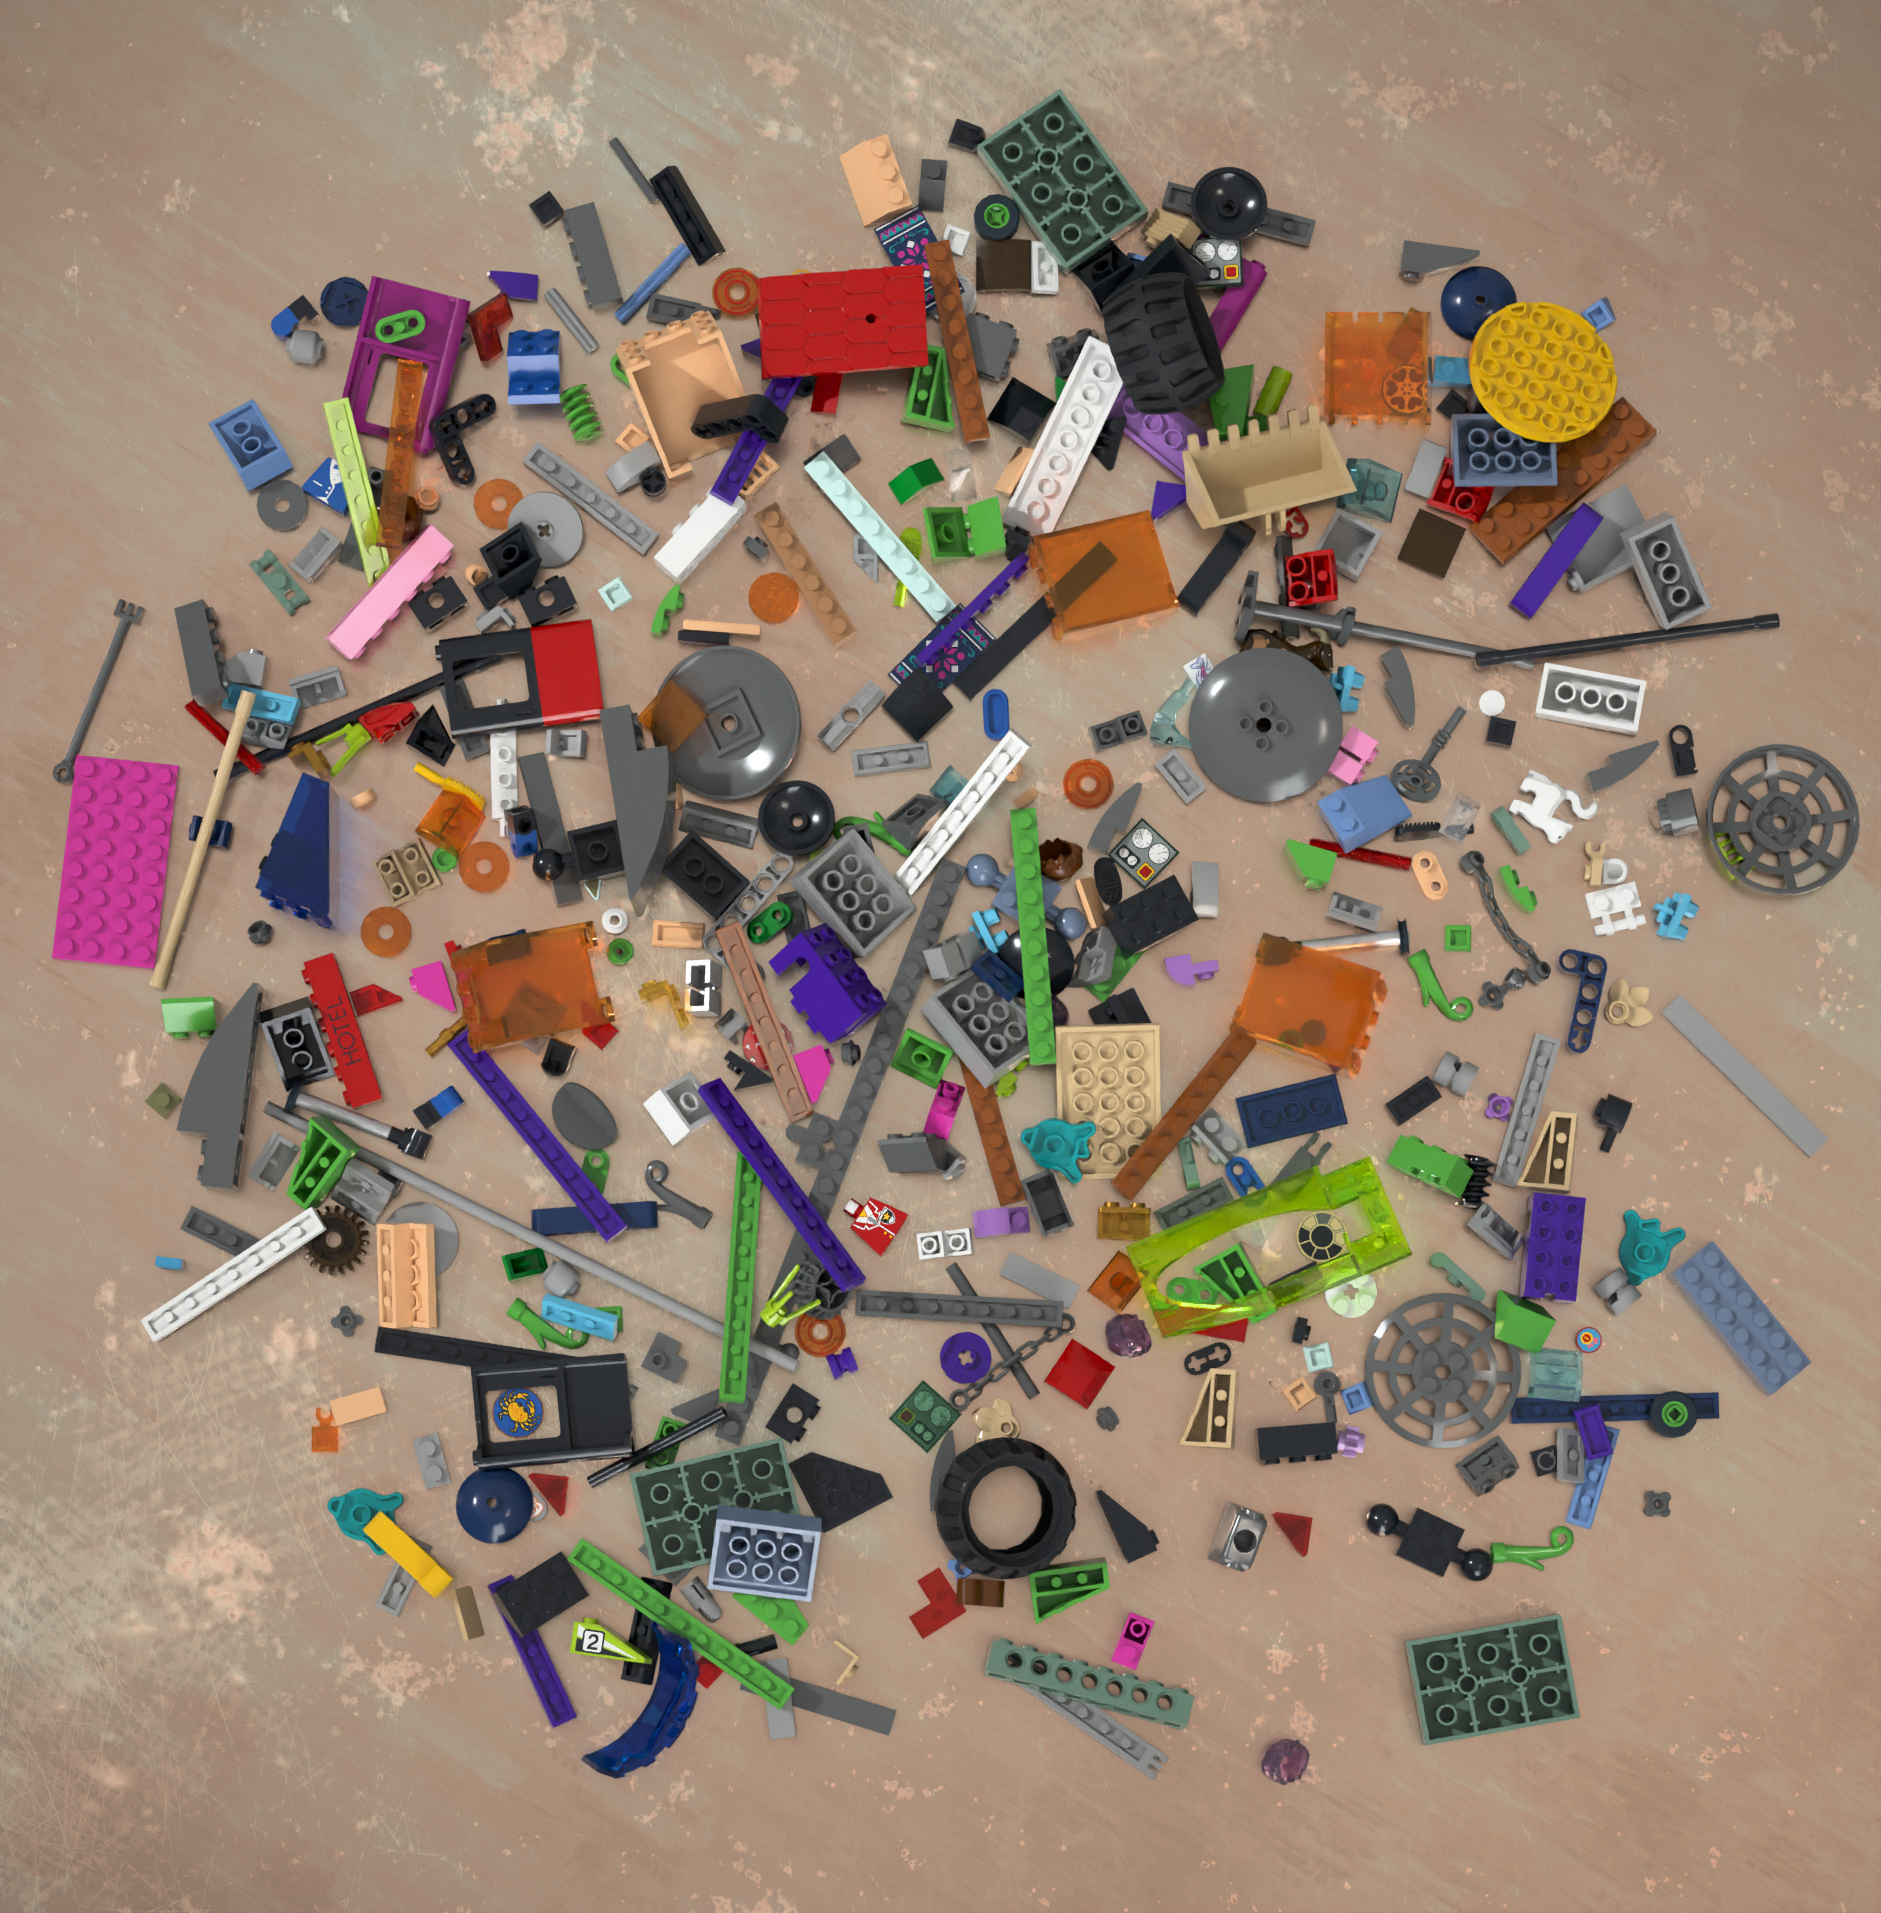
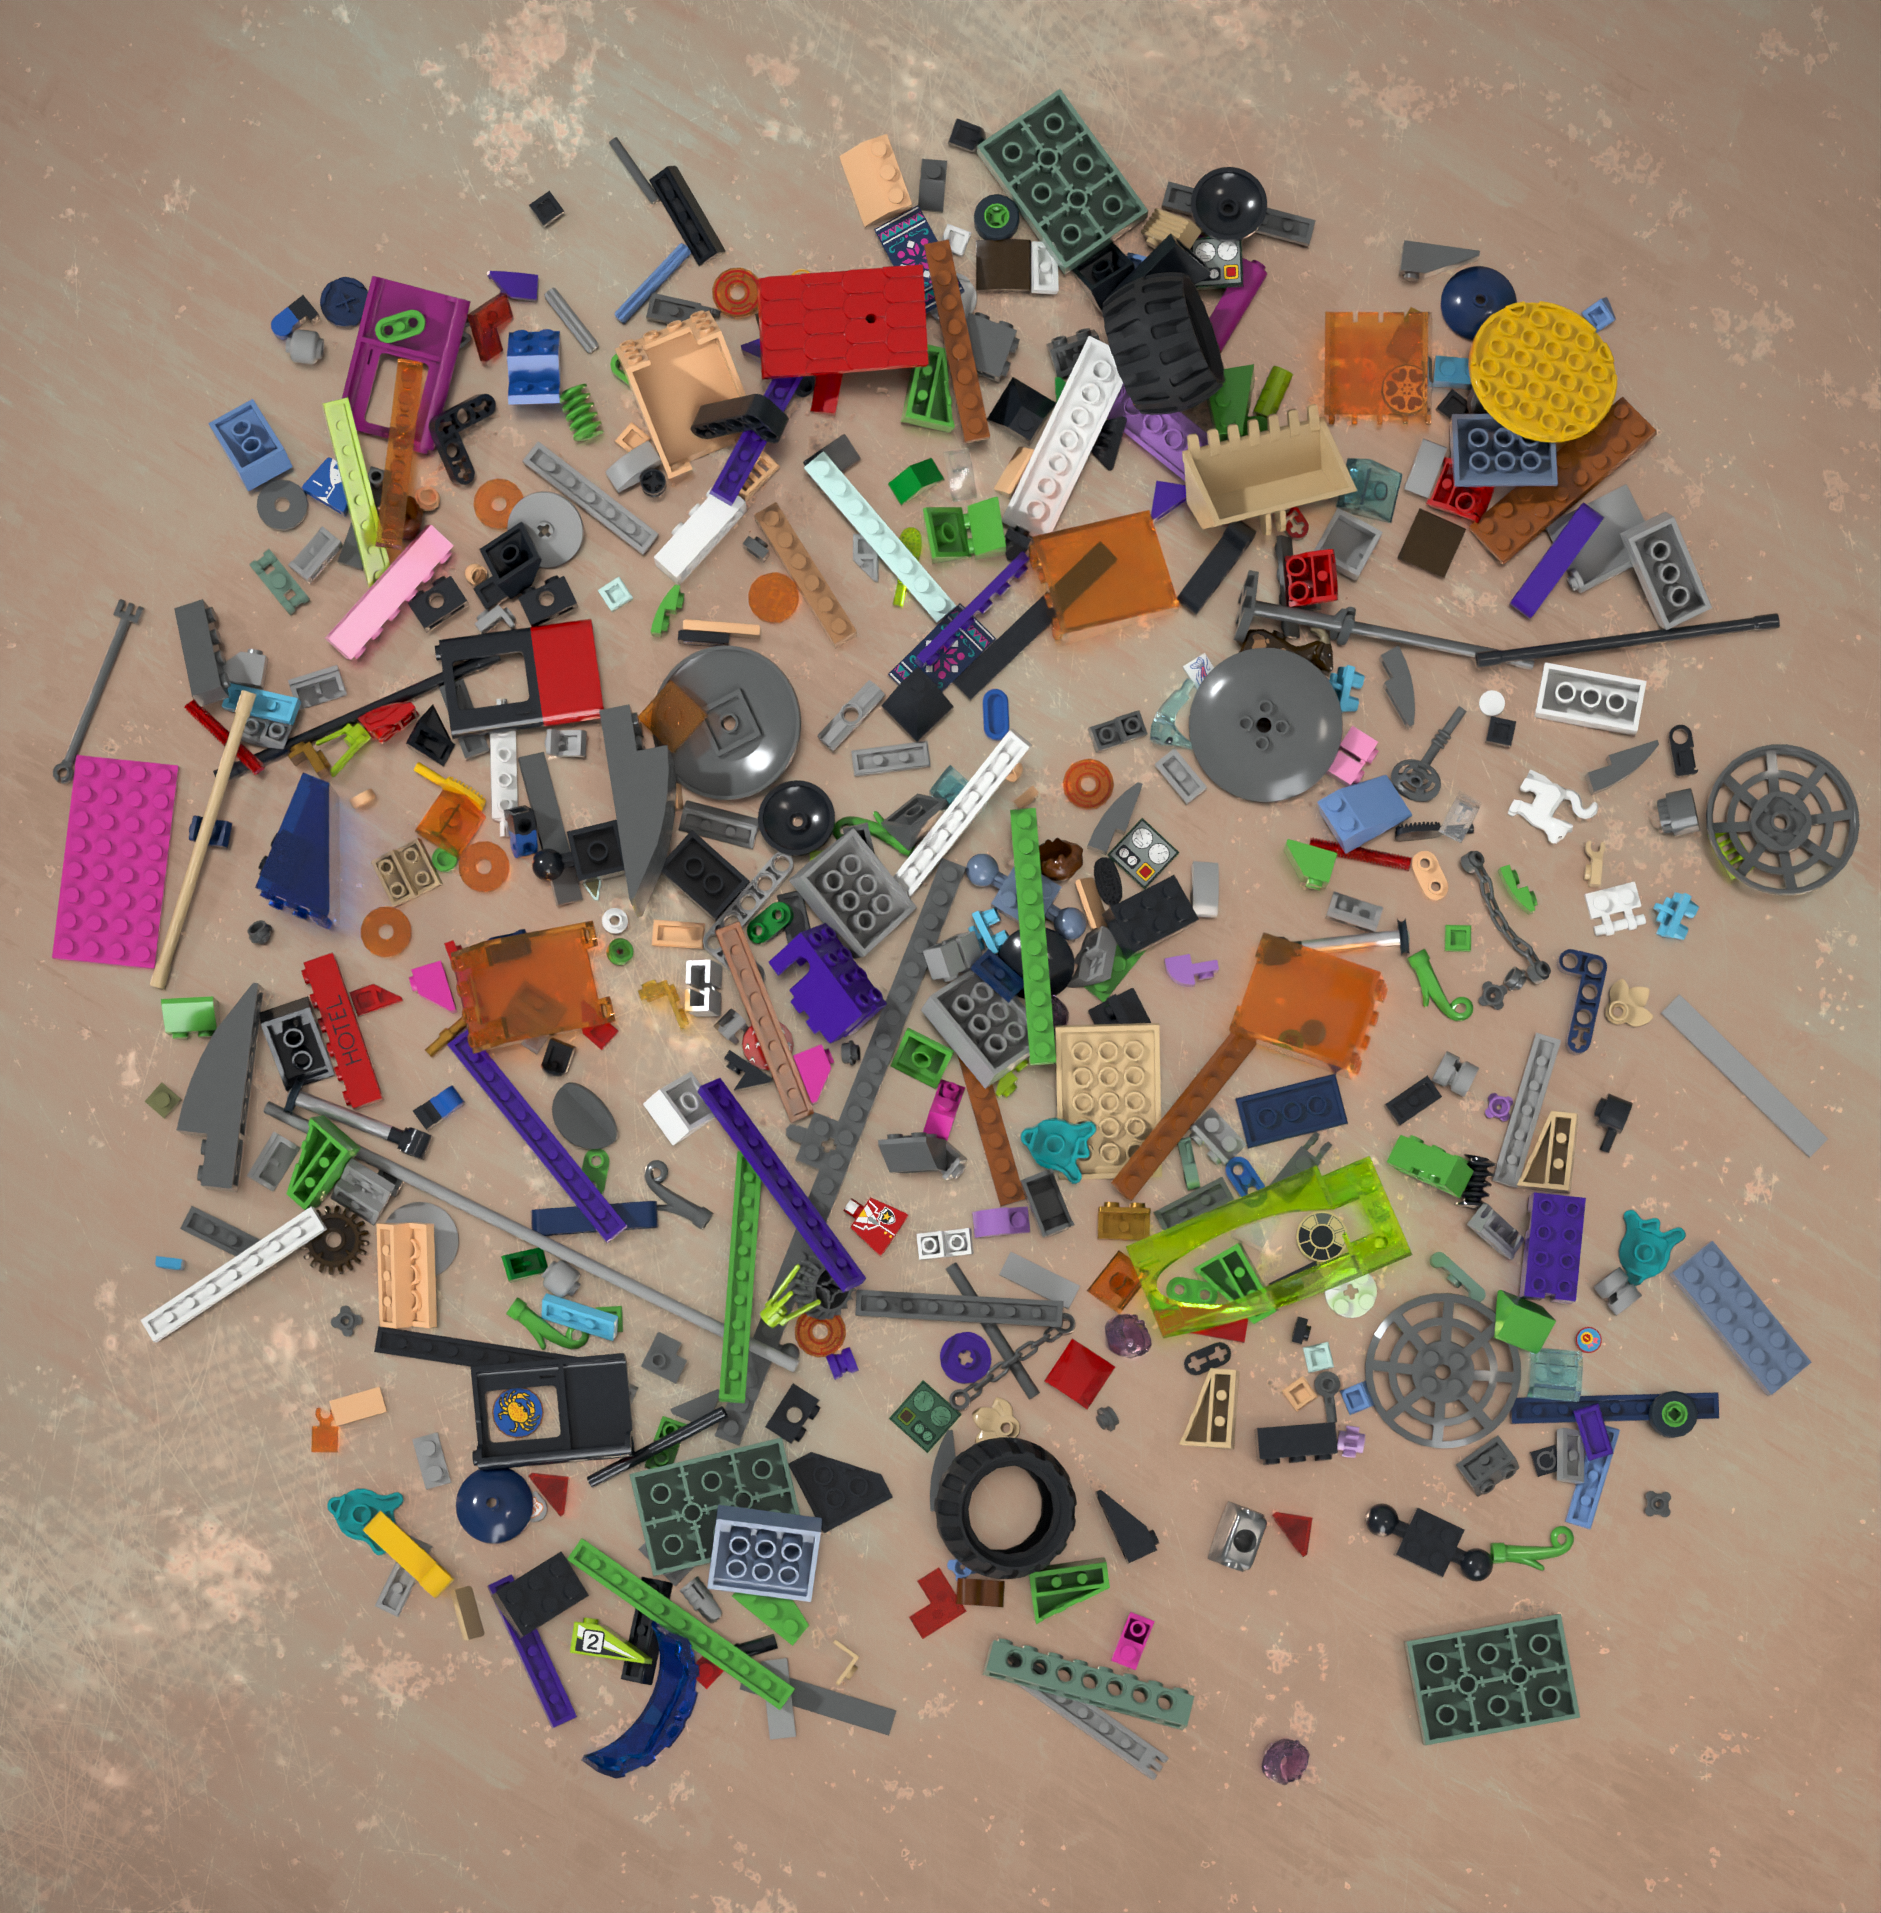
(593, 256): dark grey brick -> none
(1510, 830): sand green piece -> none
(1613, 871): white tile -> none

